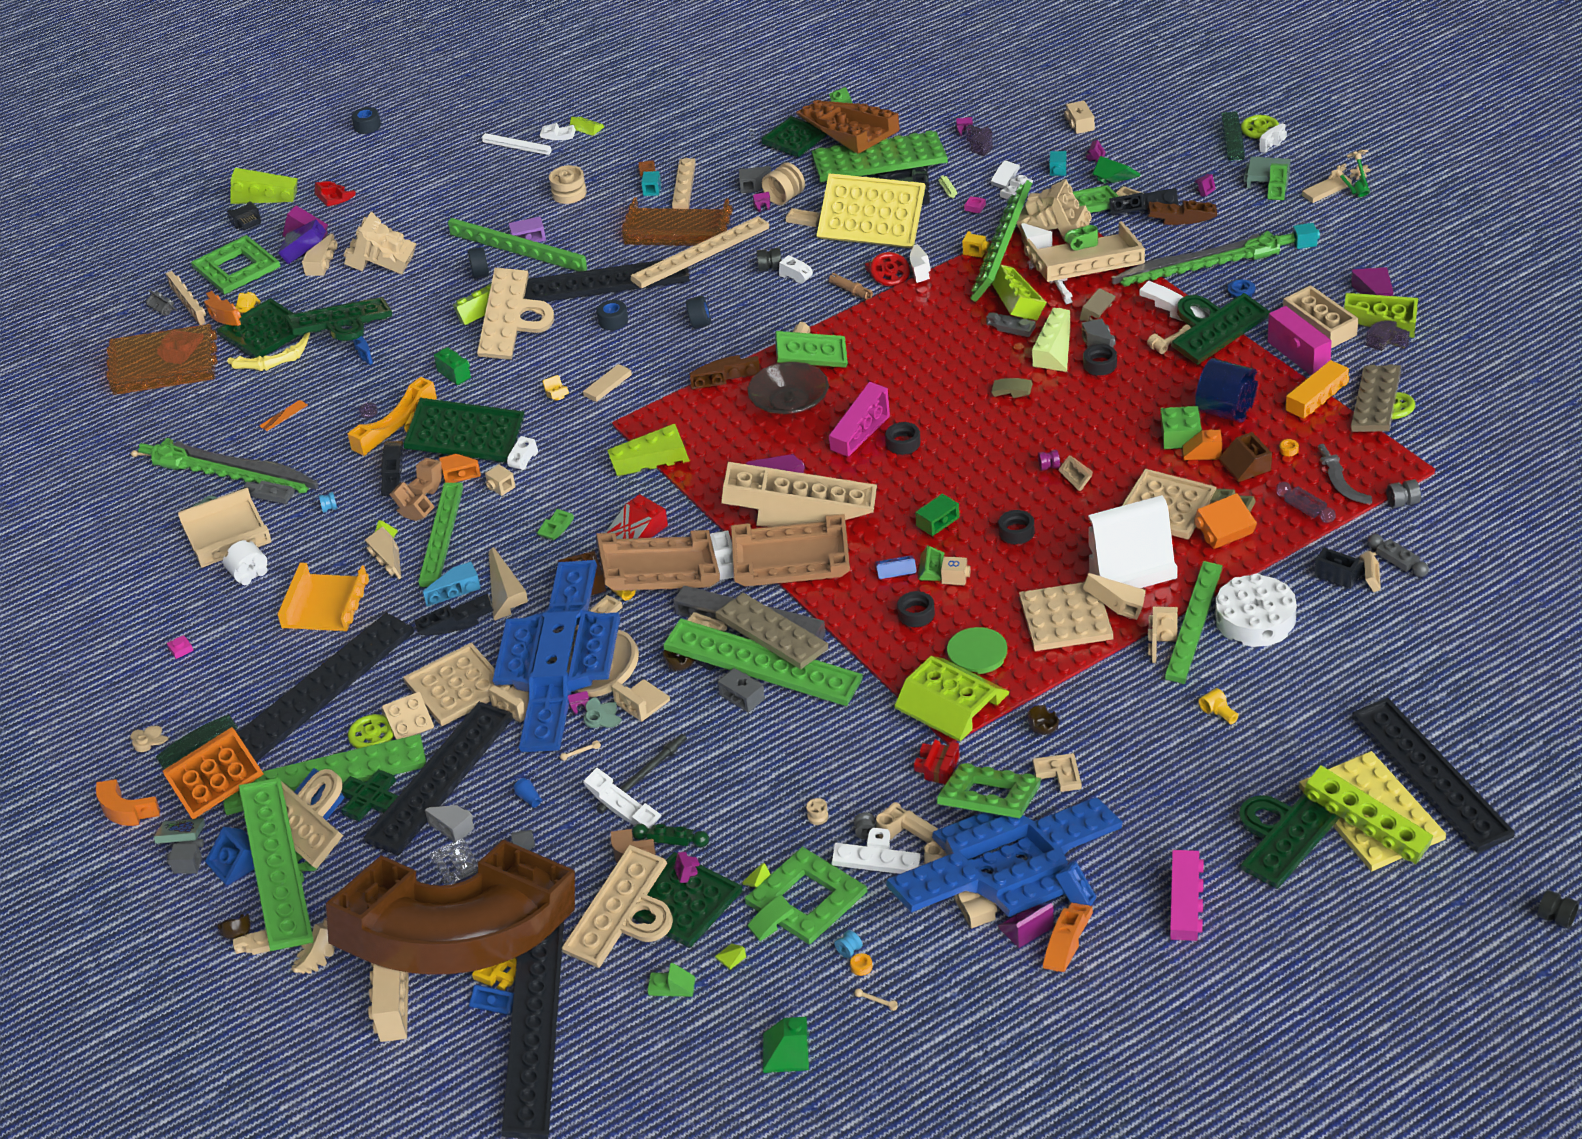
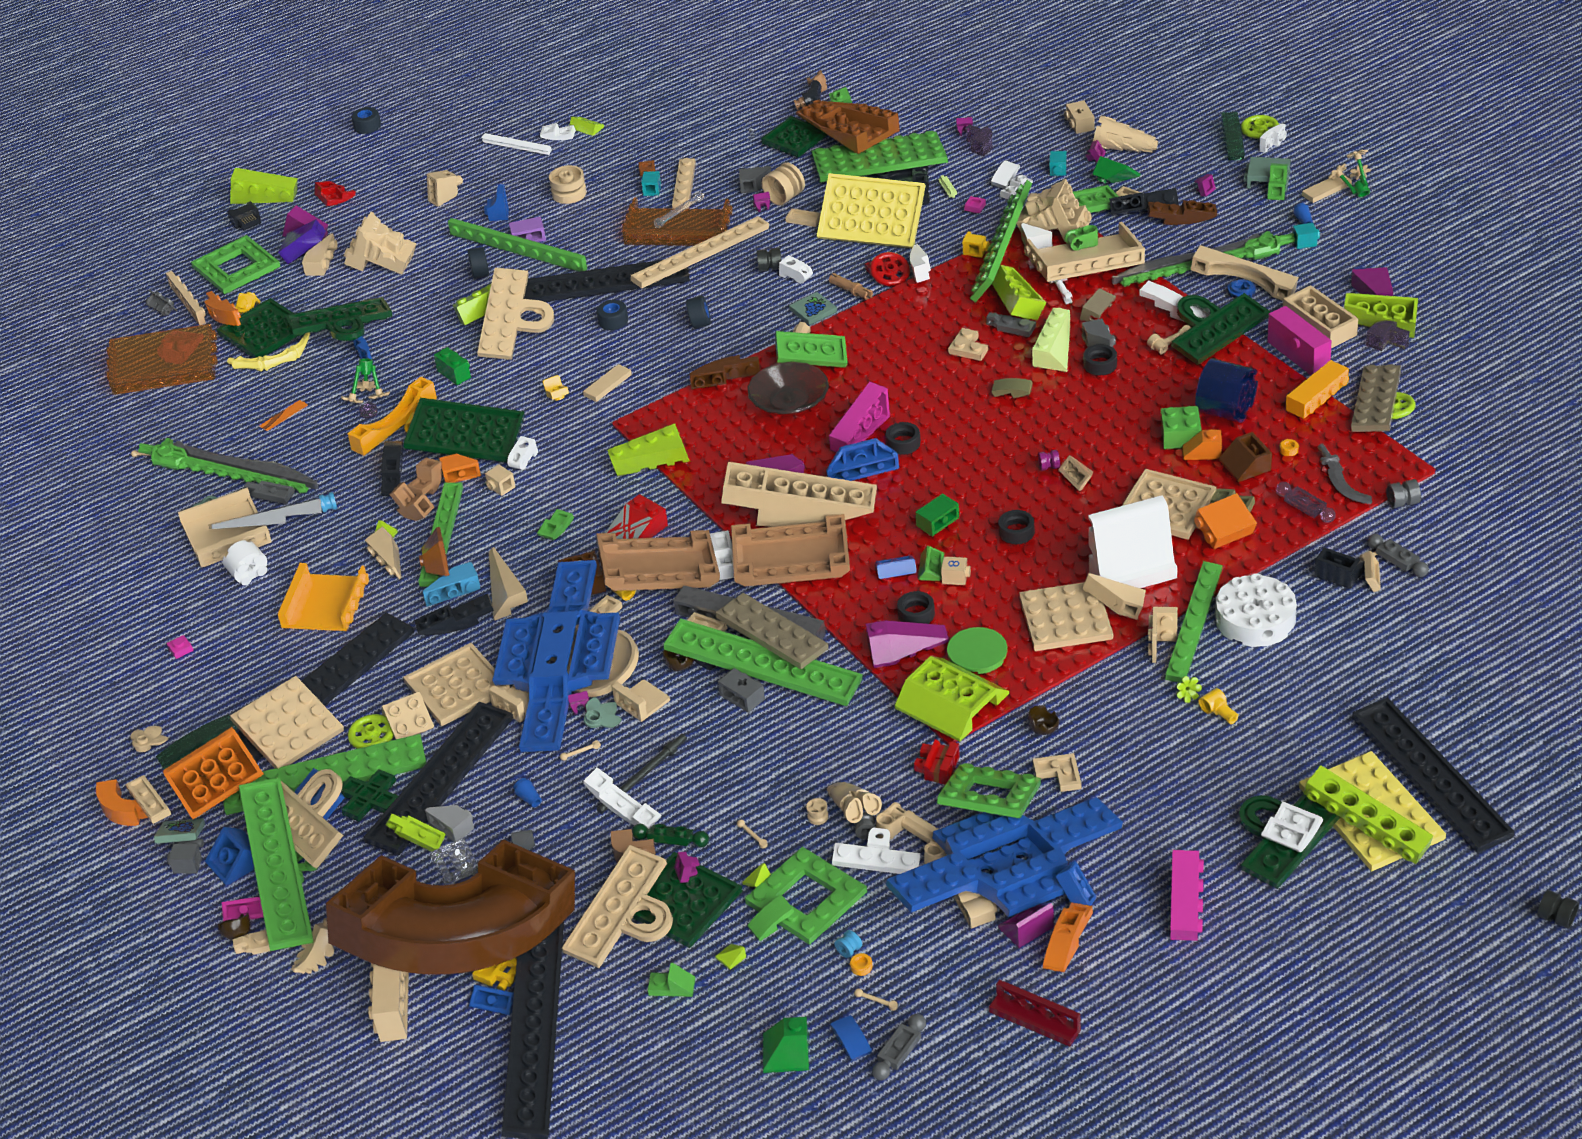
(148, 799): none -> tan tile
(235, 908): none -> dark pink slope
(271, 516): none -> slope
(287, 723): none -> tan plate
(365, 367): none -> plant
(416, 832): none -> lime hinge
(434, 554): none -> dark orange slope
(442, 186): none -> tan torso
(497, 207): none -> blue arch
(659, 222): none -> clear bar
(762, 842): none -> tan hinge
(813, 308): none -> sand green tile
(816, 86): none -> piece
(851, 1038): none -> blue slope
(853, 800): none -> tan piece
(862, 460): none -> blue wedge
(895, 640): none -> wedge
(899, 1047): none -> dark grey plate
(966, 345): none -> tan plate
(1034, 1015): none -> dark red fence
(1122, 137): none -> tan cone
(1188, 689): none -> lime plant
(1214, 262): none -> tan arch
(1292, 827): none -> white slope
(1302, 213): none -> blue cone

